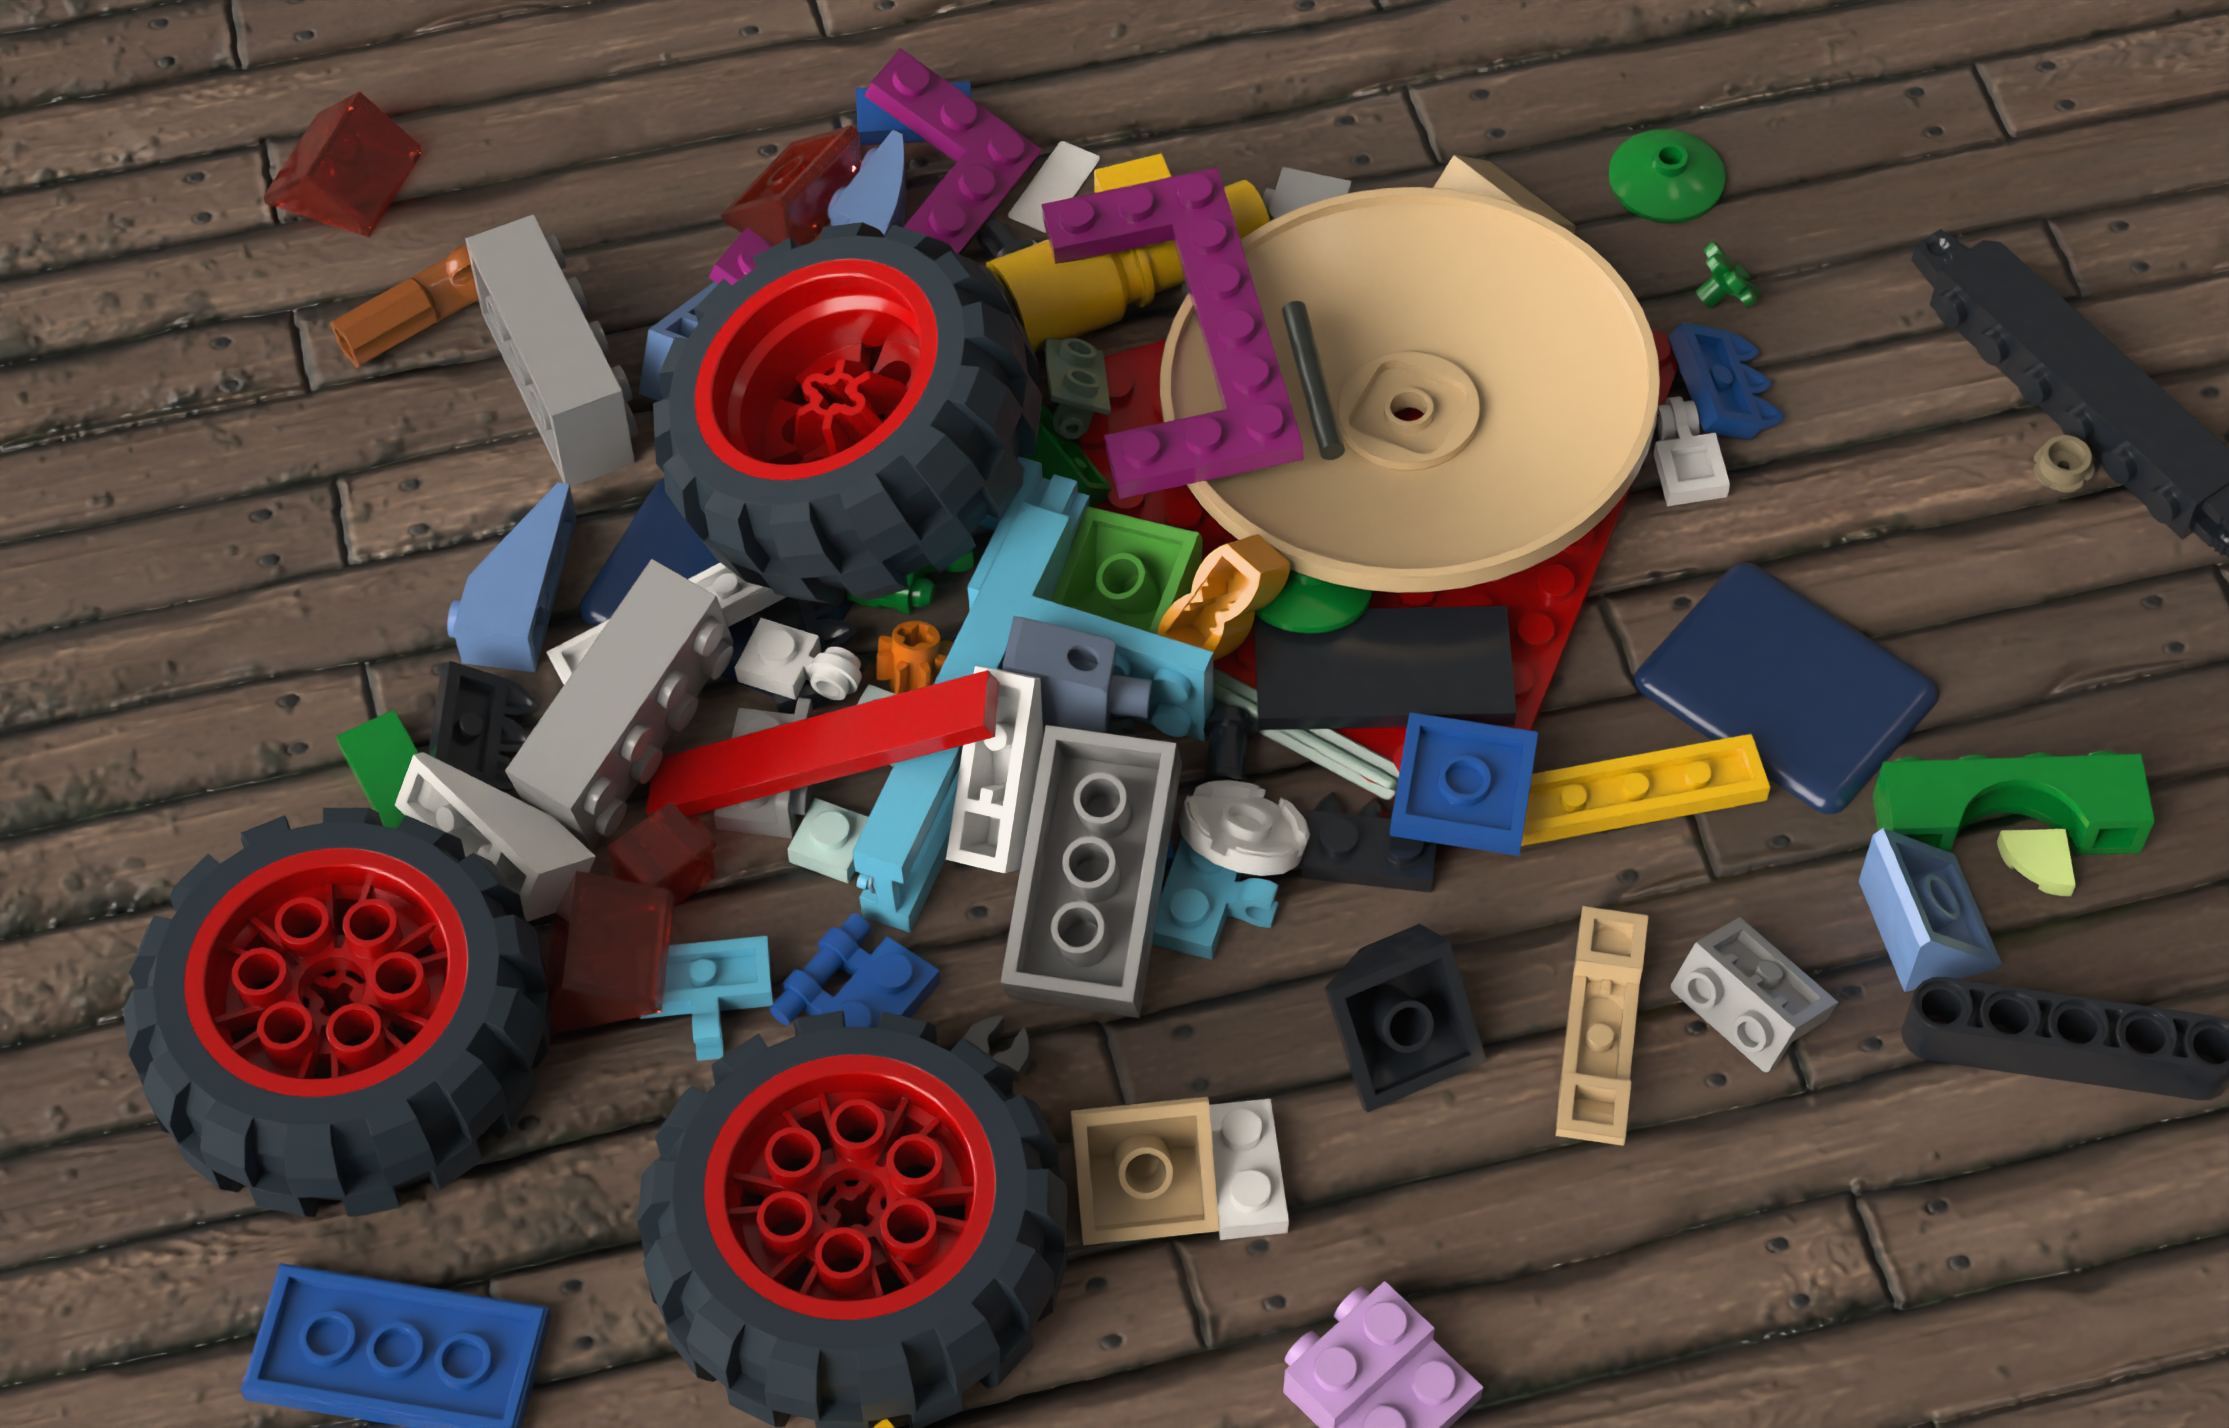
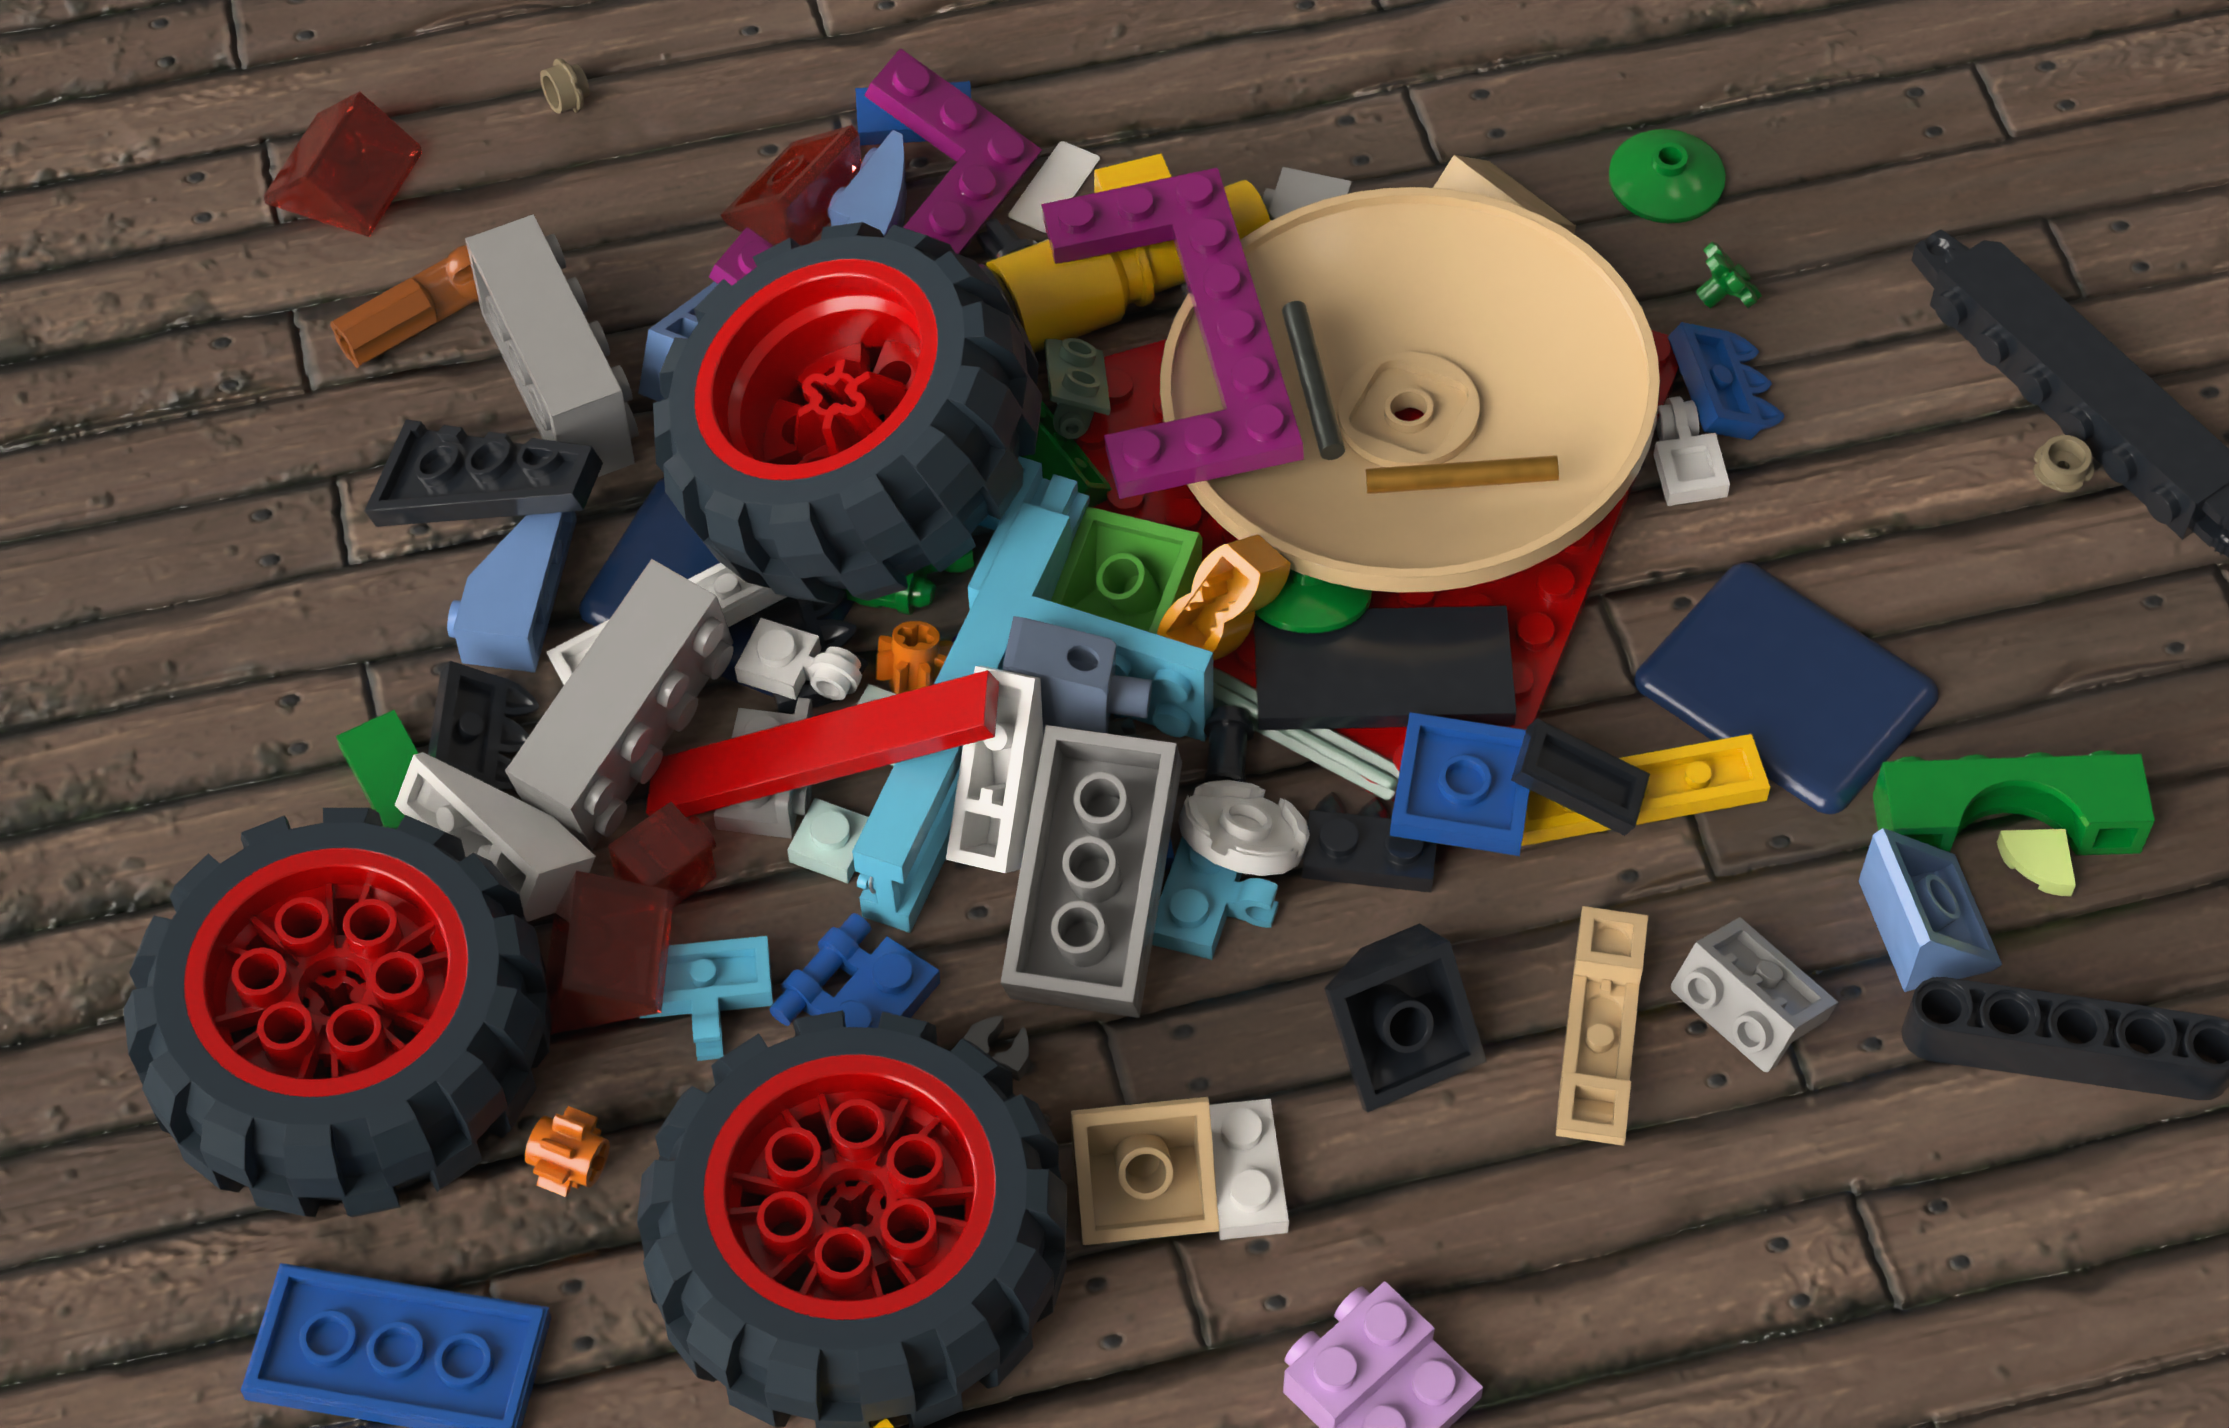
(471, 477): none -> black wing
(564, 86): none -> dark tan plate
(567, 1151): none -> orange gear
(1462, 474): none -> pearl gold bar
(1580, 777): none -> black tile

